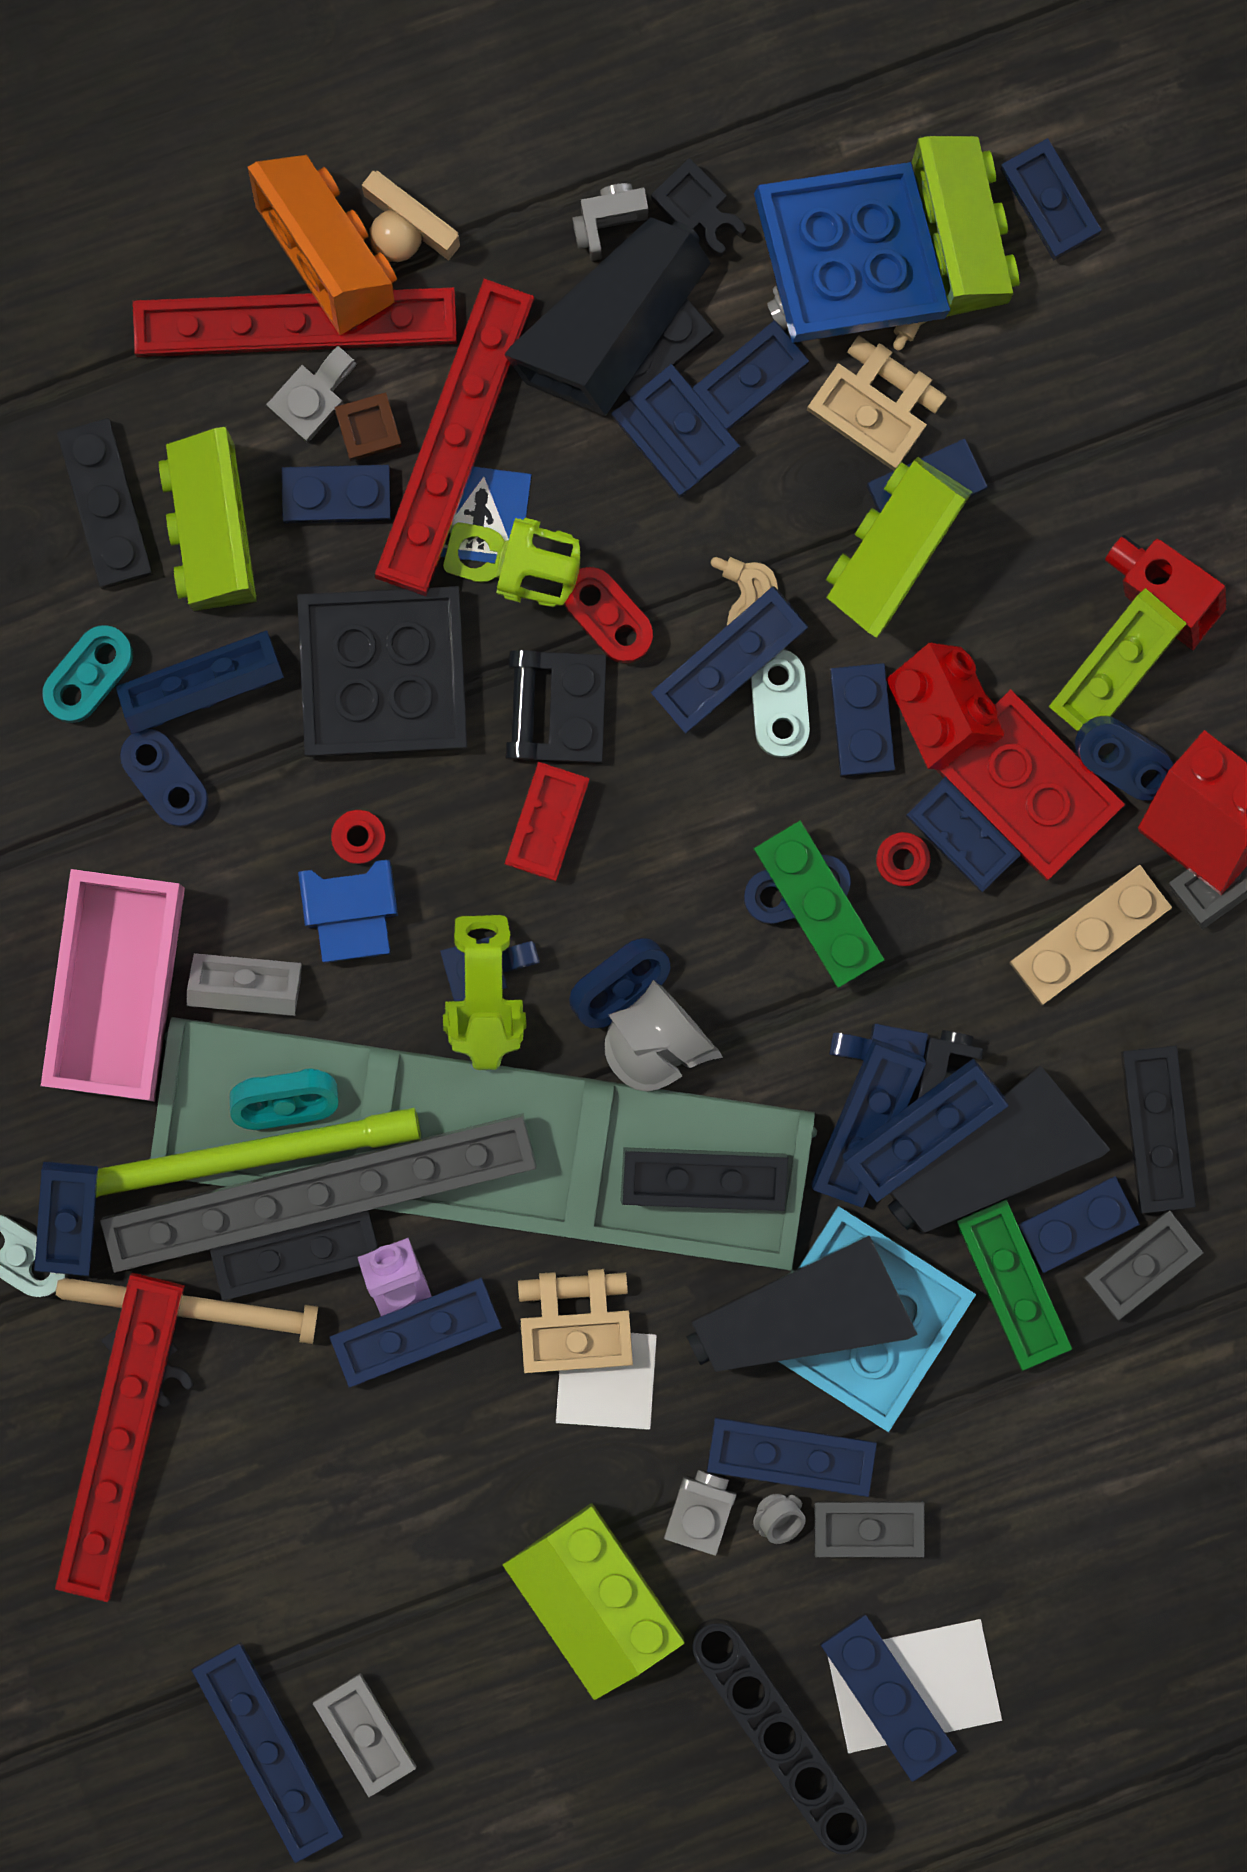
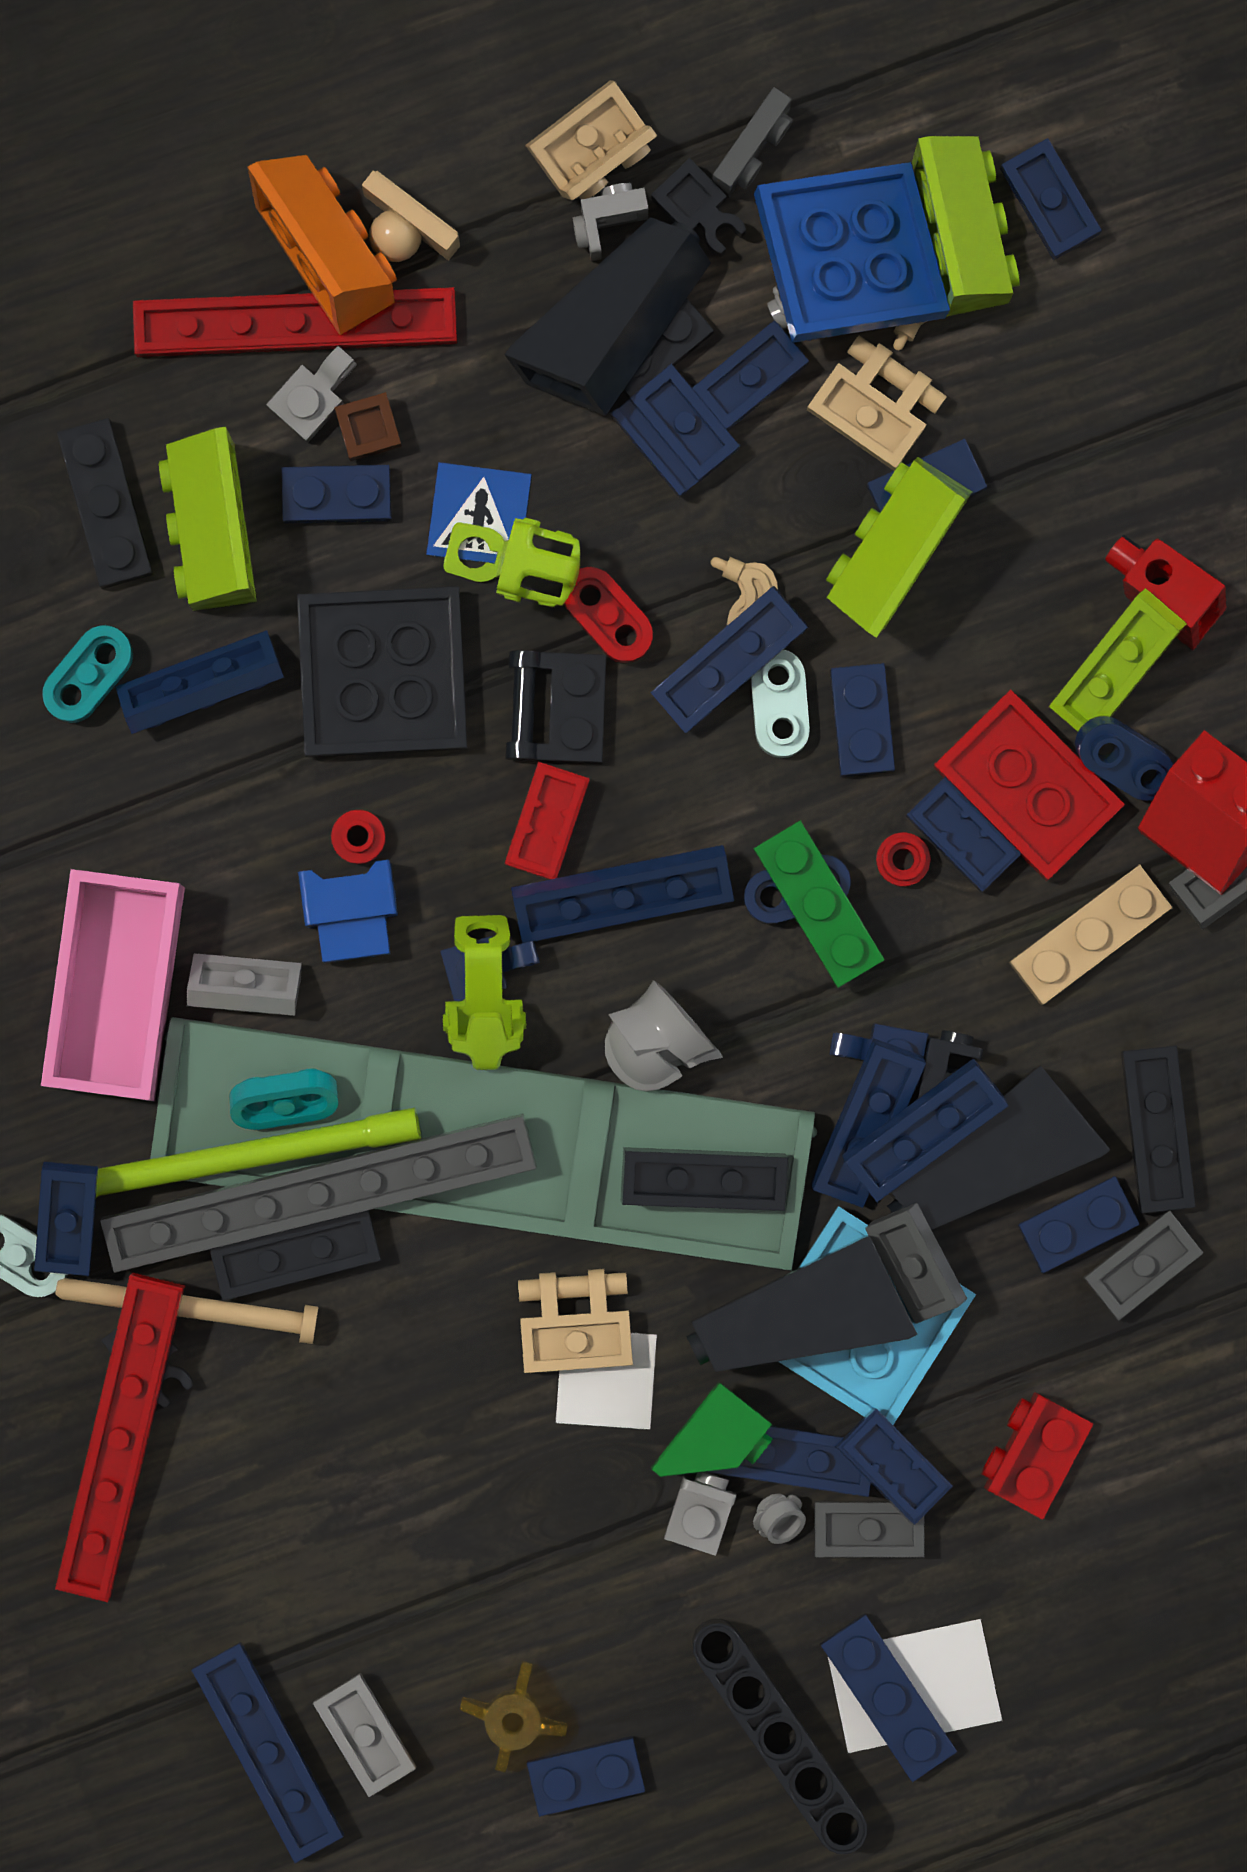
(164, 777): dark blue plate -> none
(394, 1276): lavender bracket -> none
(415, 1332): dark blue plate -> none
(454, 438): red tile -> none
(517, 1702): none -> clear yellow brick
(585, 1776): none -> dark blue plate
(592, 143): none -> tan bracket
(594, 1602): lime slope -> none
(618, 982): dark blue plate -> none
(622, 894): none -> dark blue plate
(716, 1436): none -> green slope
(766, 126): none -> dark grey plate
(894, 1466): none -> dark blue plate
(916, 1263): none -> dark grey plate
(944, 703): red bracket -> none
(1013, 1285): green plate -> none
(1036, 1455): none -> red bracket

